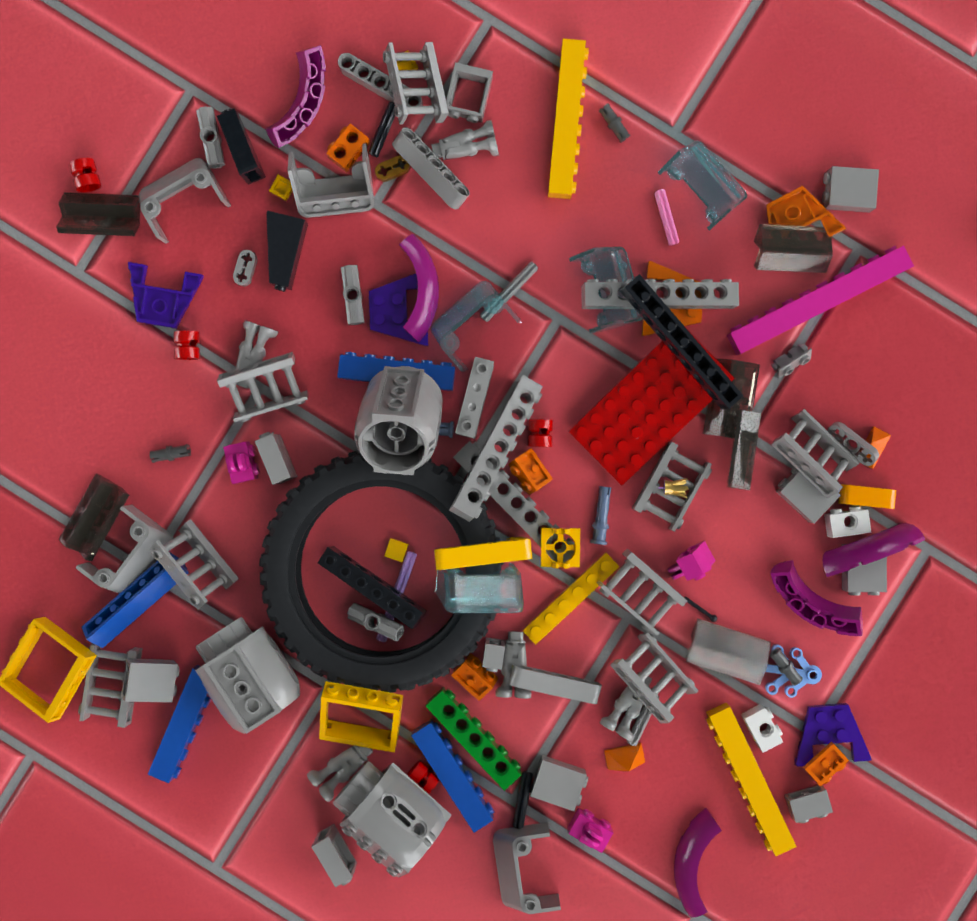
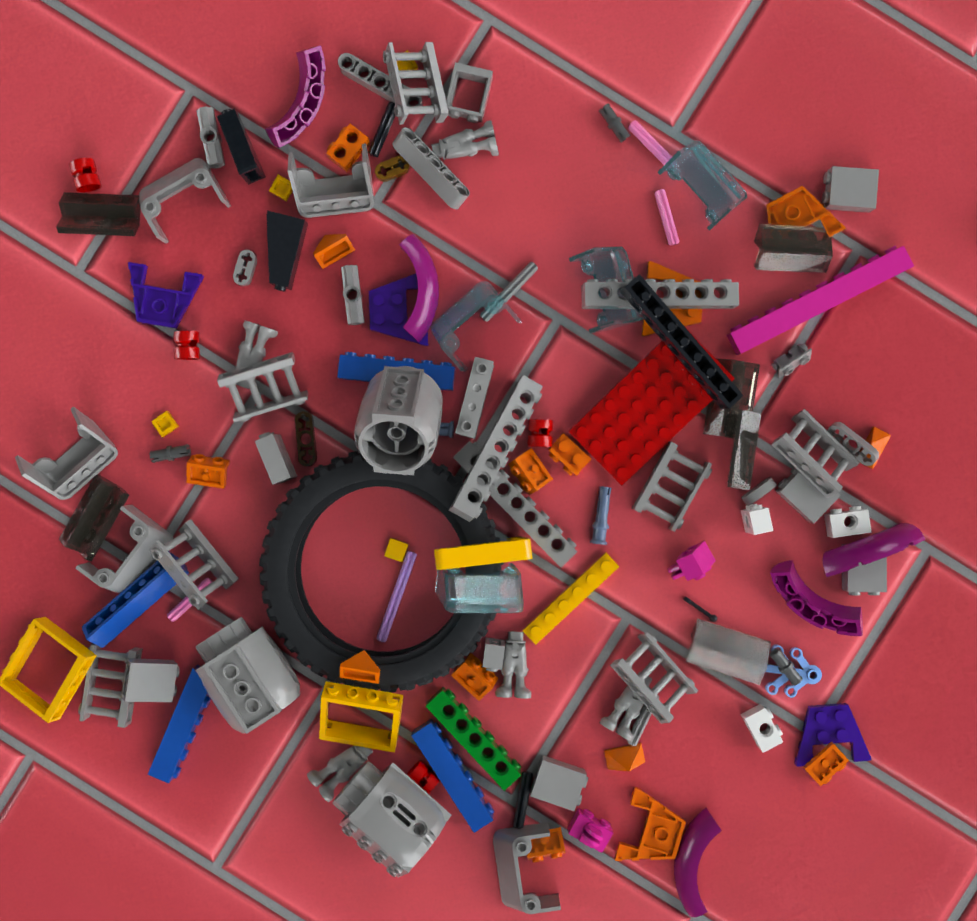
(74, 467): none -> light grey windscreen
(165, 424): none -> yellow tile
(184, 605): none -> bright pink axle
(207, 471): none -> orange bracket
(241, 462): dark pink brick -> none
(298, 425): none -> dark brown beam
(332, 248): none -> orange slope
(334, 856): light grey window -> none
(360, 668): none -> orange slope
(372, 587): black brick -> none
(384, 625): light grey piece -> none
(546, 561): yellow piece -> none
(547, 846): none -> orange bracket
(554, 684): light grey beam -> none
(567, 118): yellow brick -> none
(569, 455): none -> orange bracket
(649, 142): none -> bright pink axle
(659, 585): light grey fence -> none
(660, 832): none -> orange wing
(675, 487): pearl gold piece -> none
(750, 779): yellow brick -> none
(756, 519): none -> white brick
(759, 491): none -> light grey beam
(808, 804): light grey brick -> none
(867, 496): light orange beam -> none

